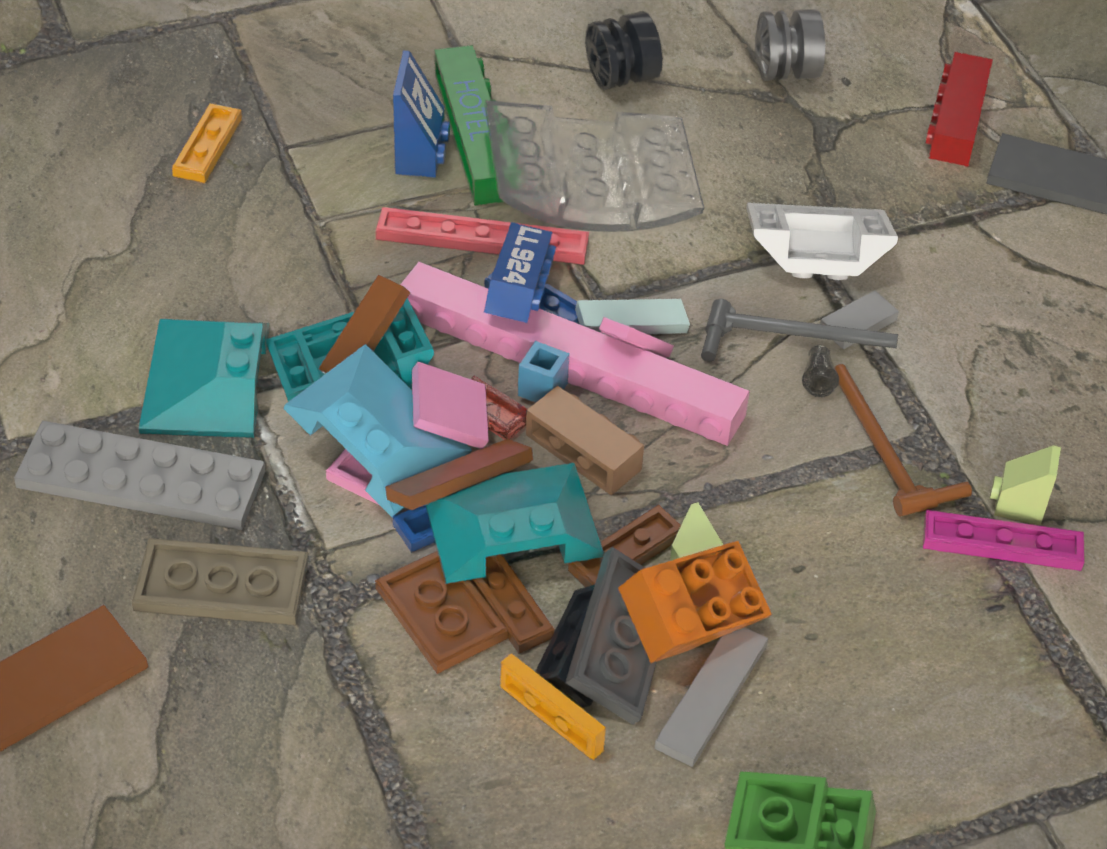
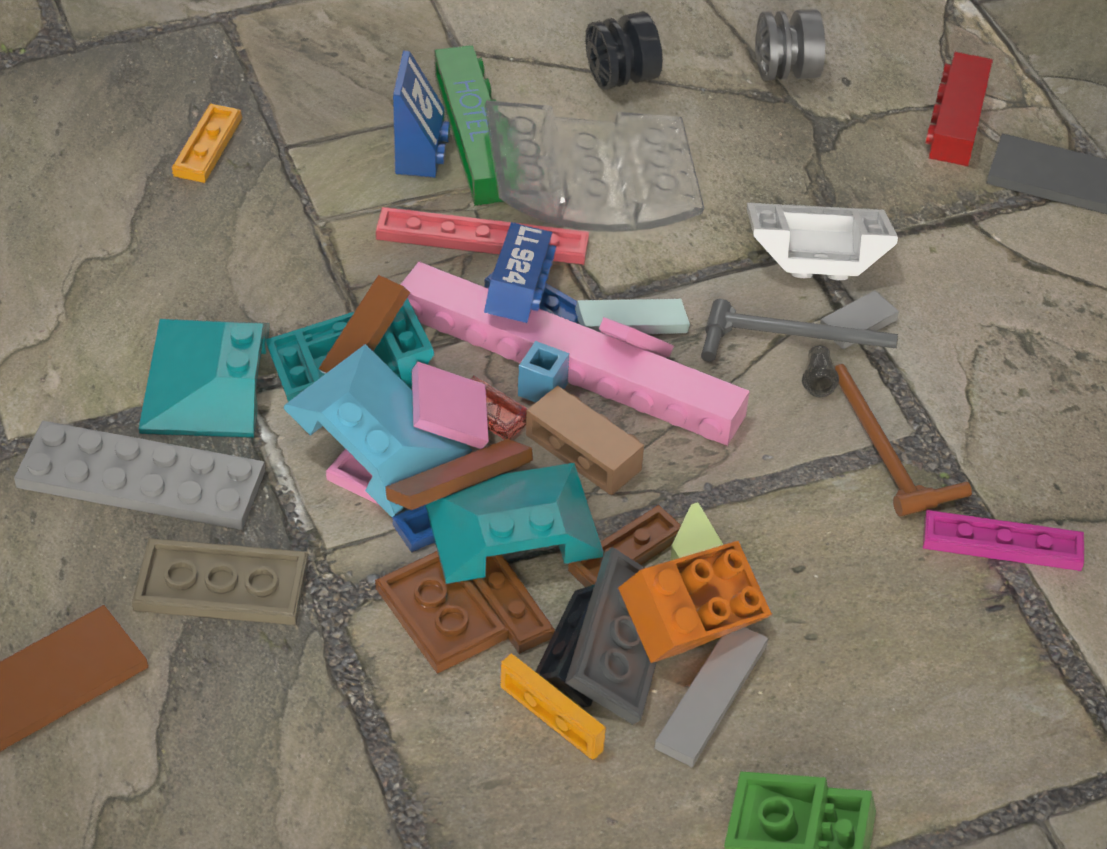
(1026, 486): yellowish green slope -> none

